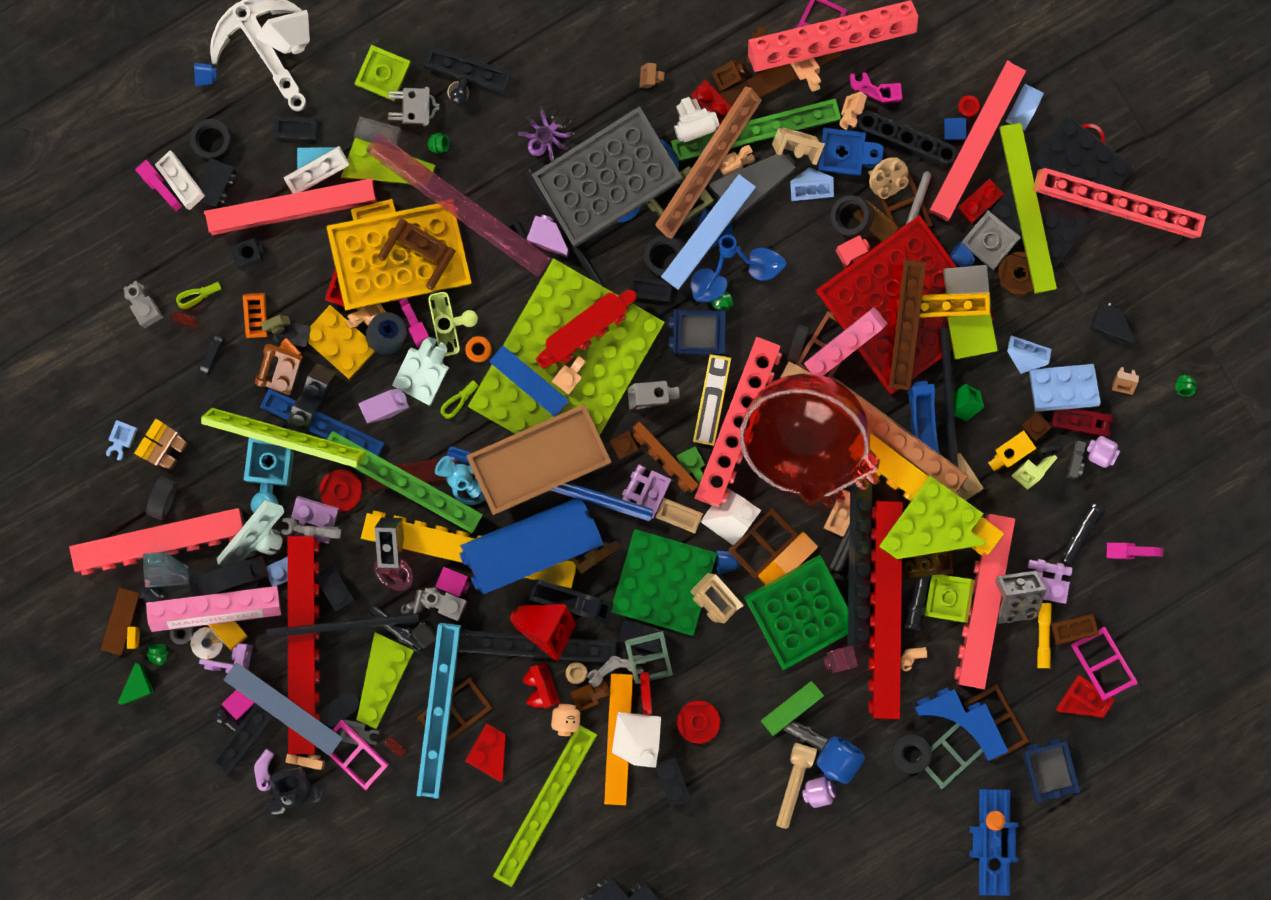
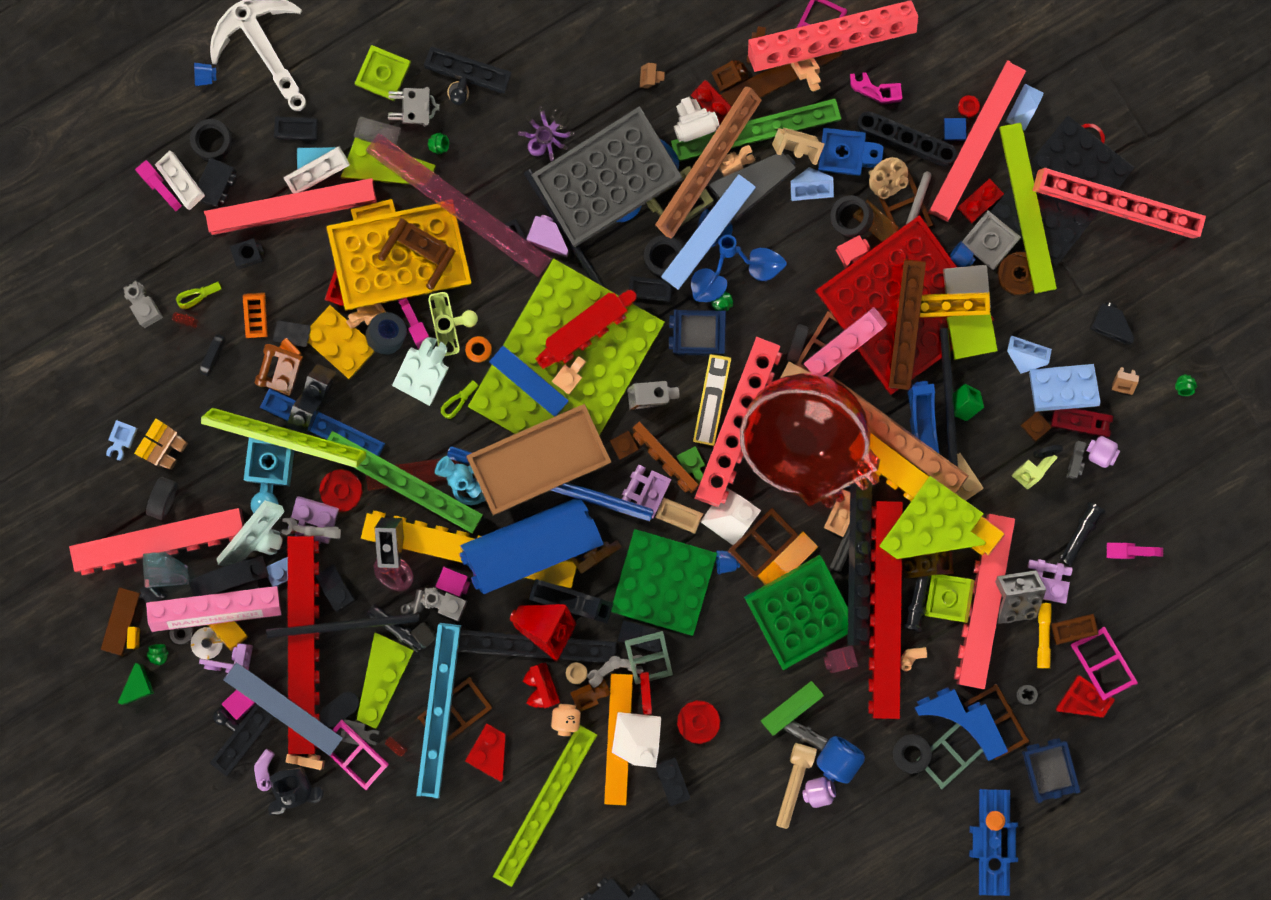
(276, 324): olive plate -> none
(286, 32): white slope -> none
(384, 405): lavender slope -> none
(715, 598): tan window -> none
(852, 107): light nougat plate -> none
(1020, 444): yellow torso -> none
(1028, 688): none -> dark grey bush

